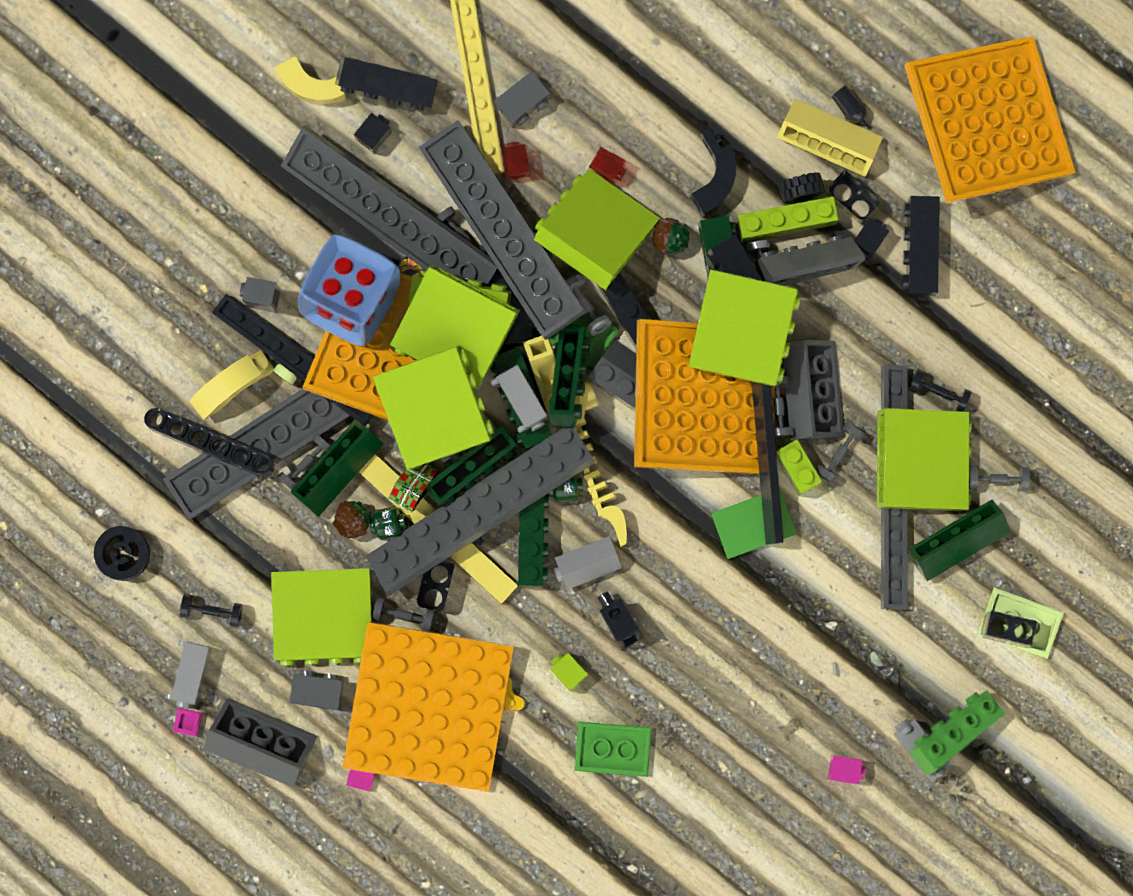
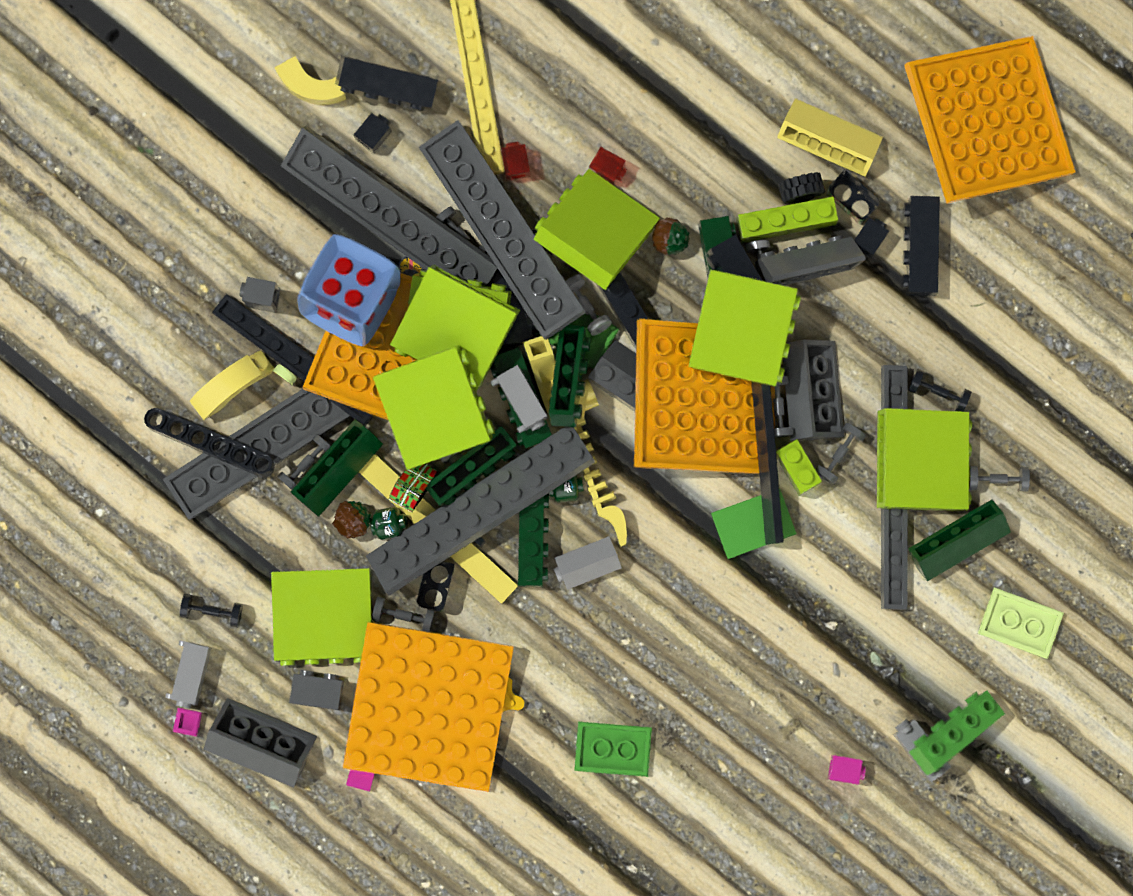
(130, 536): black wheel -> none
(522, 100): dark grey brick -> none
(567, 670): lime brick -> none
(623, 628): black torso -> none
(716, 192): black arch -> none
(850, 106): black piece -> none
(1010, 632): black piece -> none

